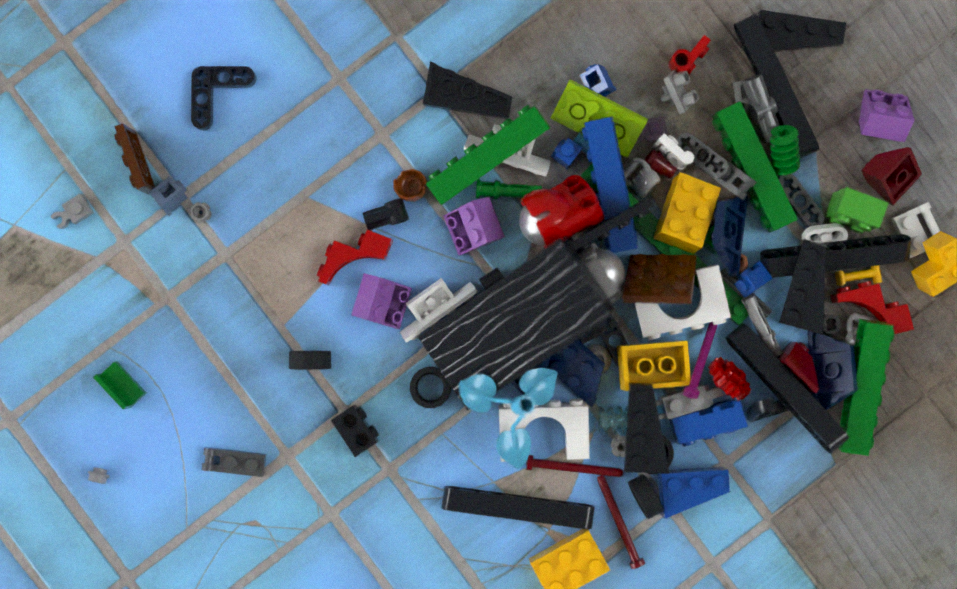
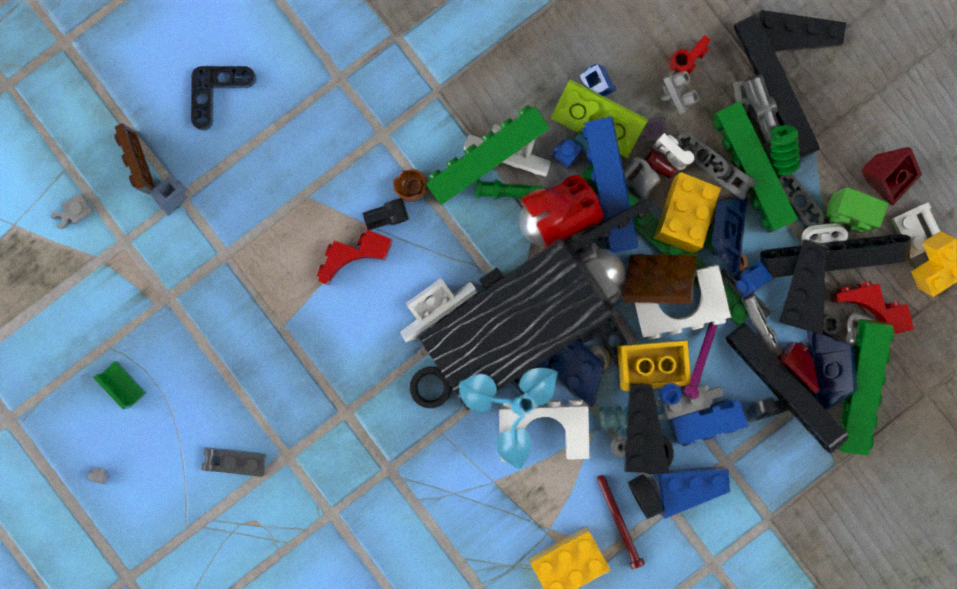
(194, 212): light grey plate -> none
(309, 360): black tyre -> none
(350, 433): black brick -> none
(381, 301): medium lavender slope -> none
(462, 94): black wing -> none
(474, 225): medium lavender slope -> none
(518, 507): black beam -> none
(572, 467): dark red bar -> none
(670, 393): none -> blue plate
(729, 378): red gear -> none
(874, 273): yellow piece -> none
(885, 115): medium lavender slope -> none

